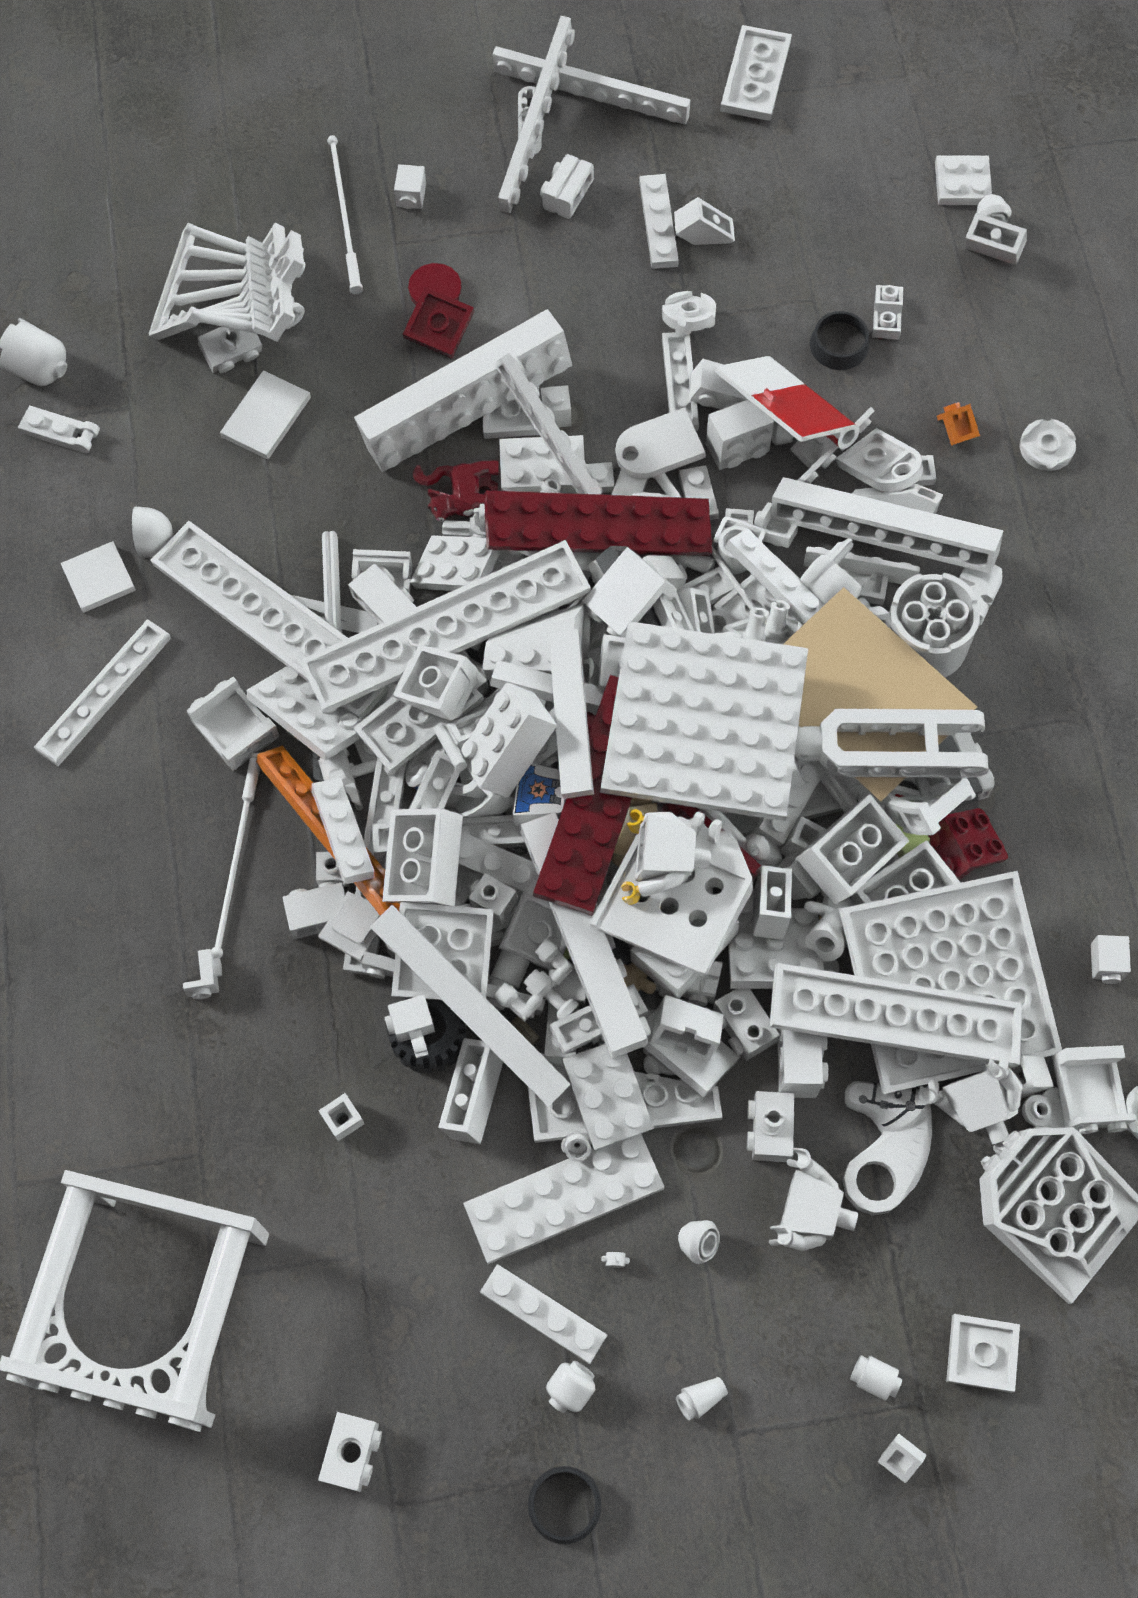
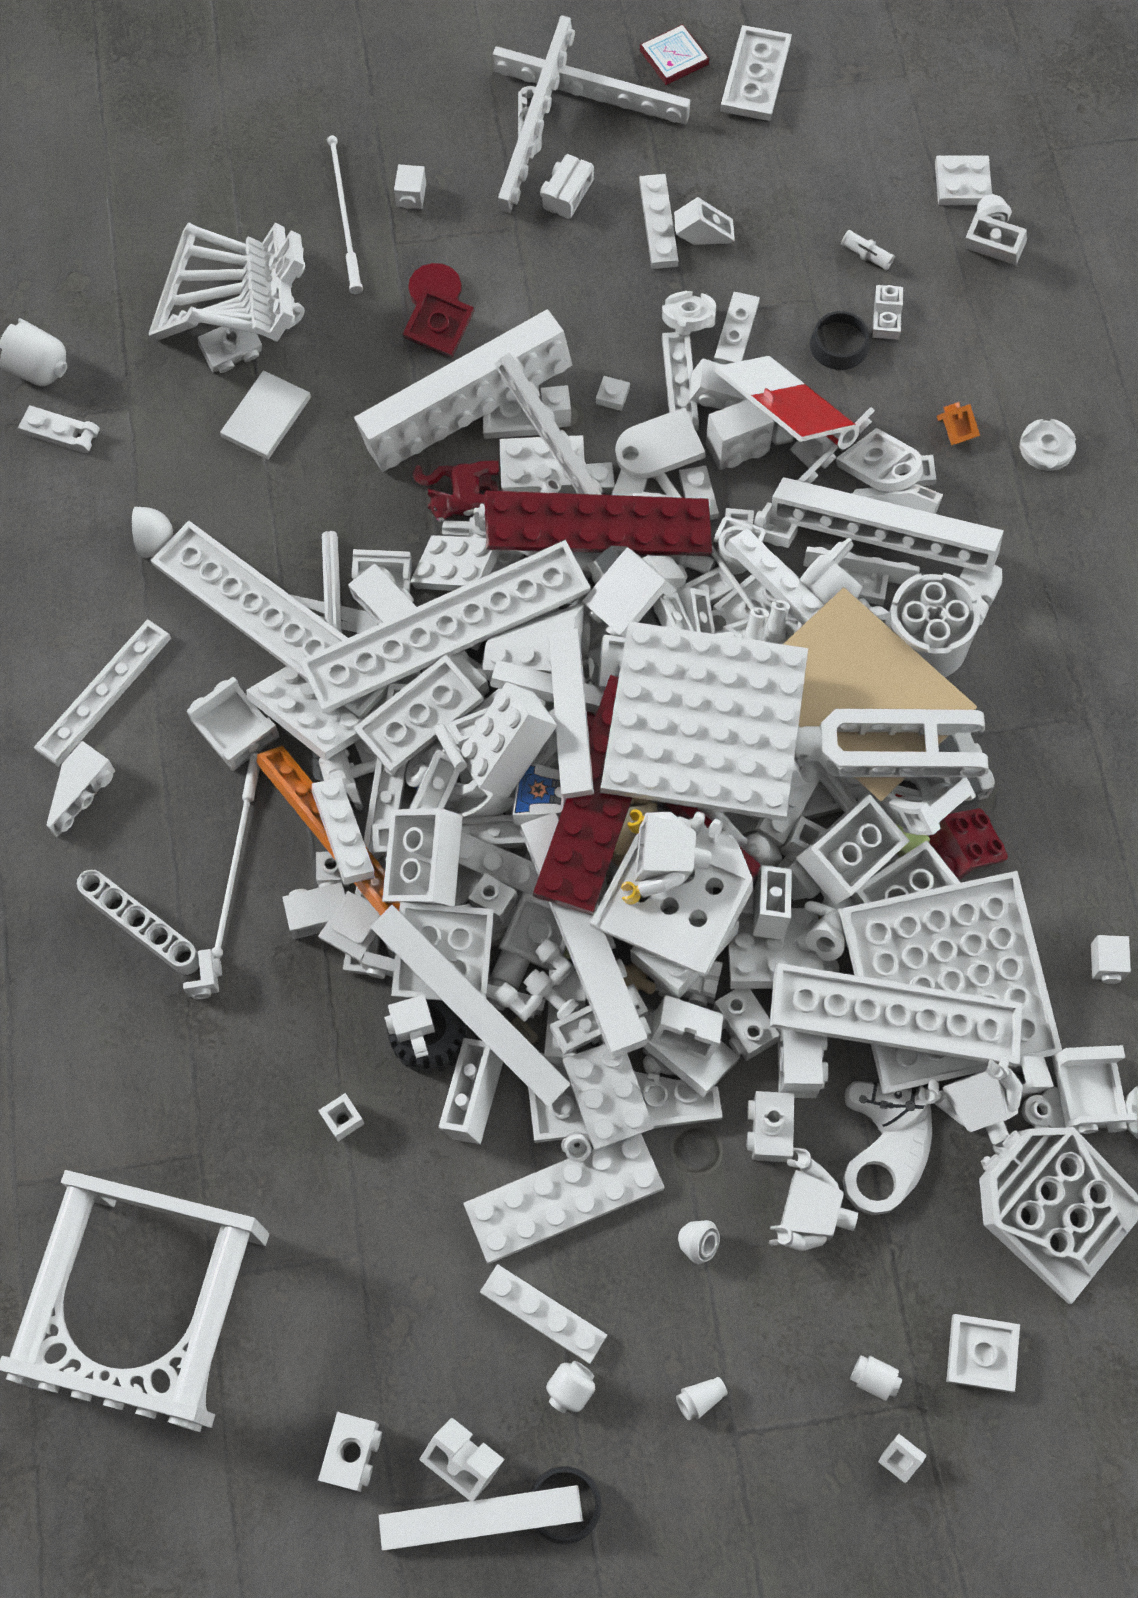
(78, 782): none -> white slope
(98, 577): white tile -> none
(130, 911): none -> white beam
(437, 682): white slope -> none
(460, 1460): none -> white brick
(480, 1517): none -> white tile
(612, 393): none -> white plate
(615, 1259): white piece -> none
(674, 54): none -> tile
(736, 328): none -> white plate
(853, 241): none -> white pin

